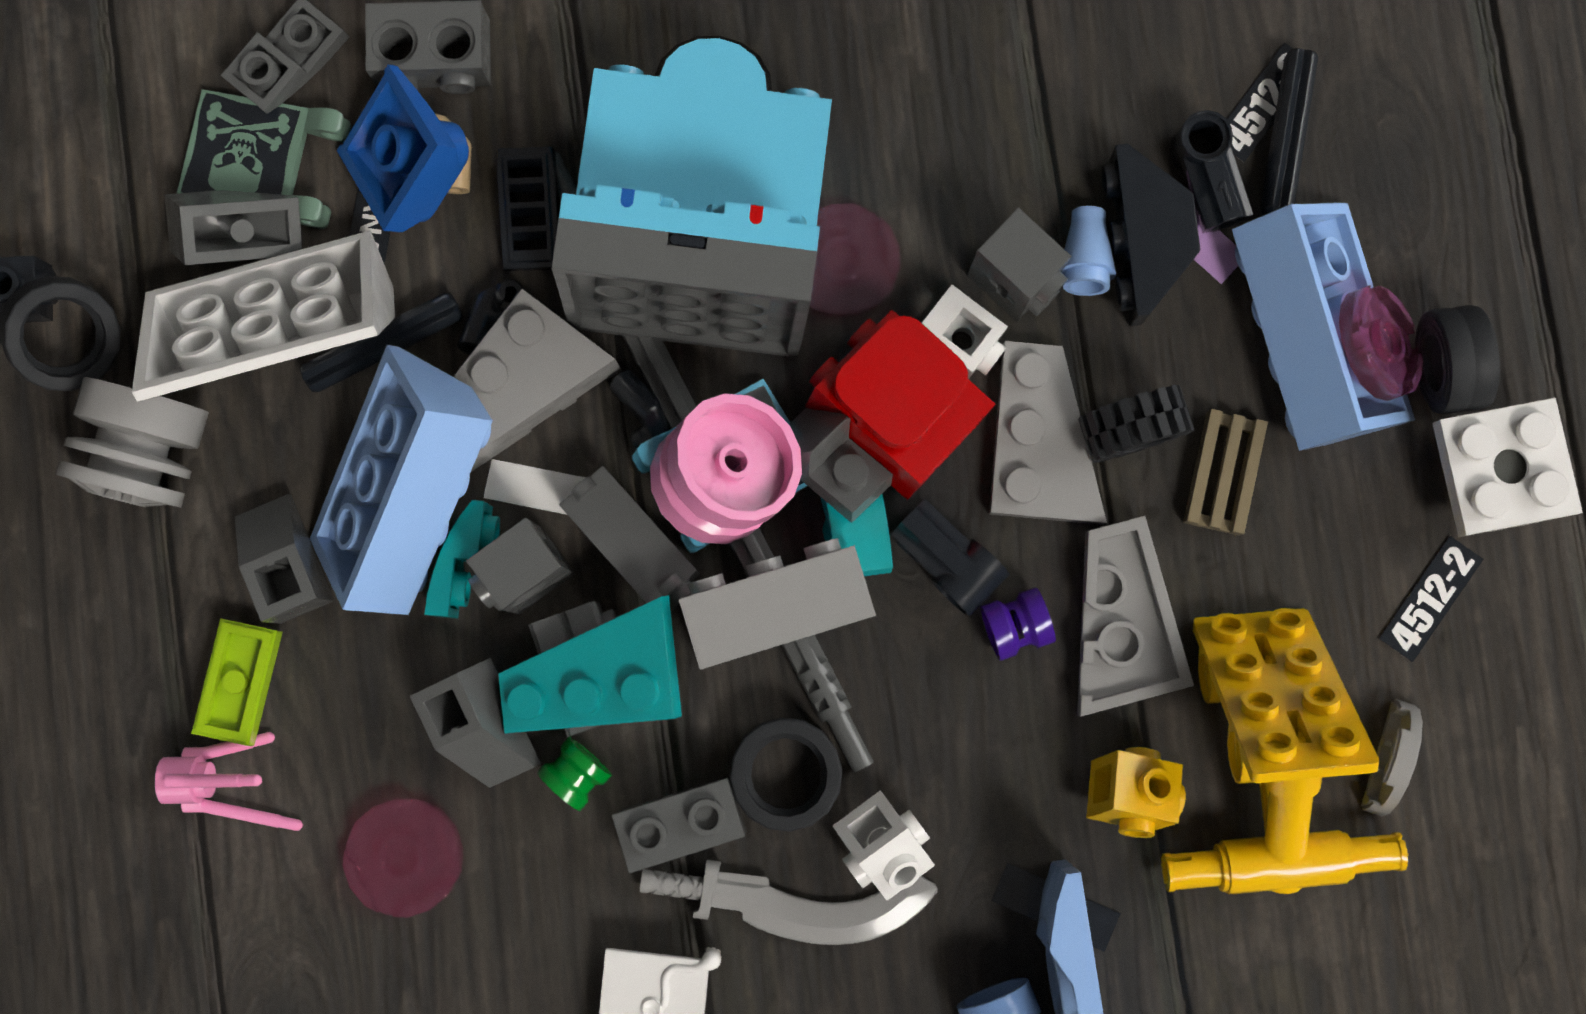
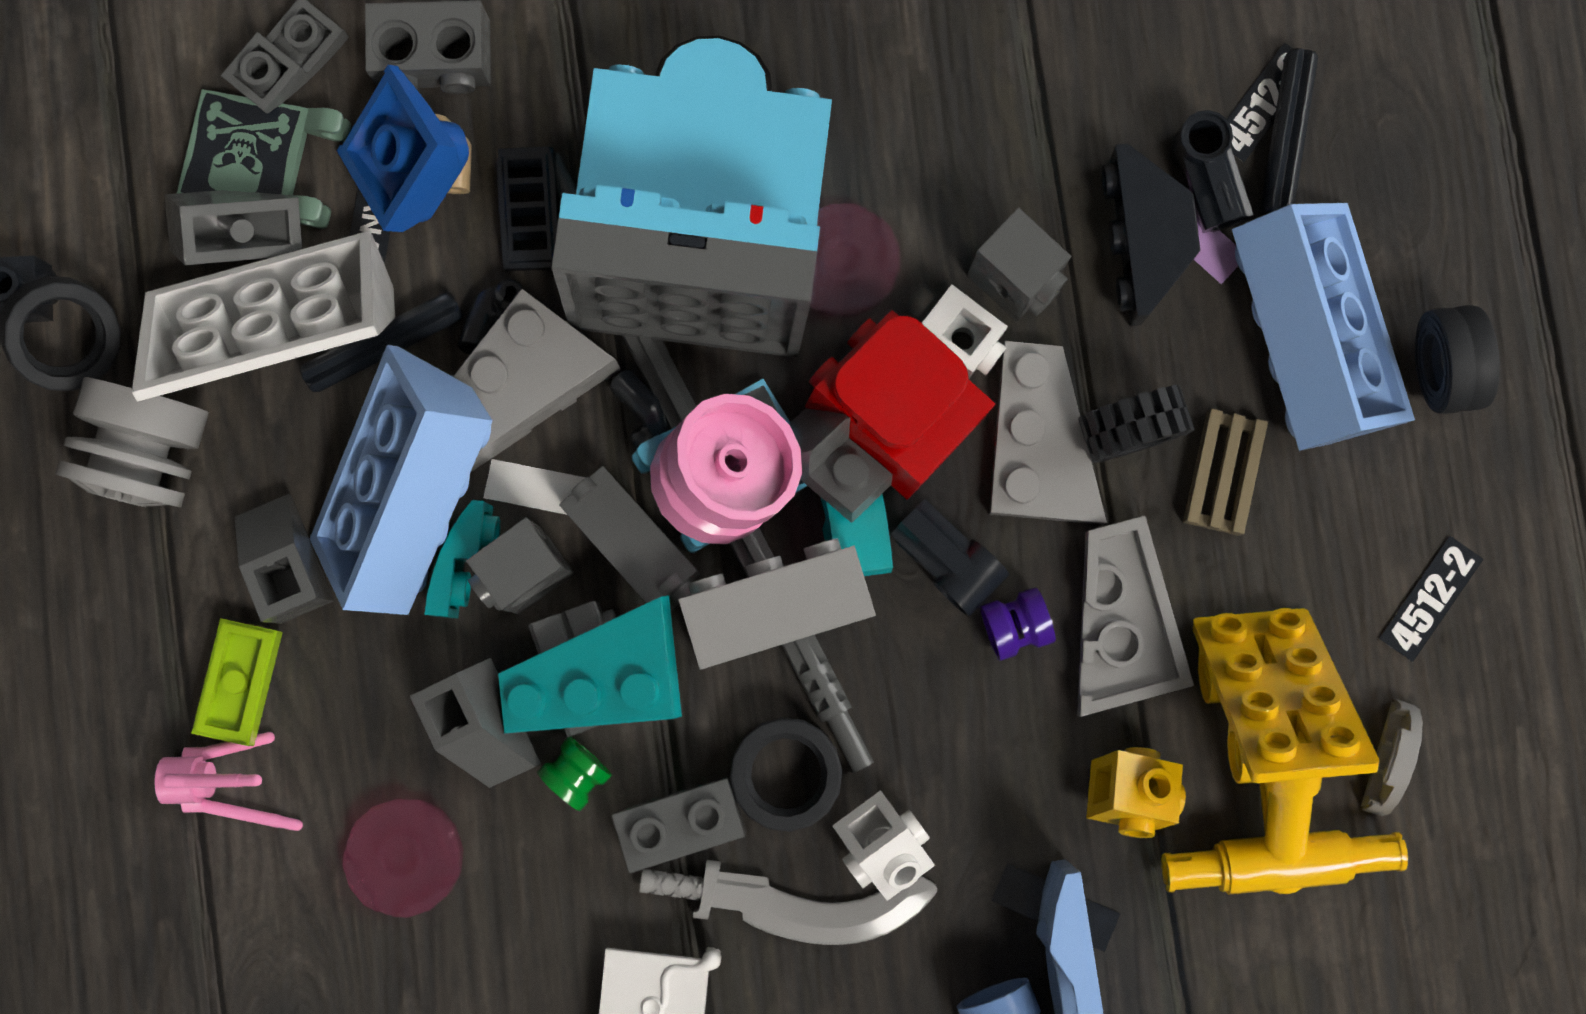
(1091, 253): light blue cone -> none
(1377, 342): clear pink tile -> none
(1507, 467): white piece -> none

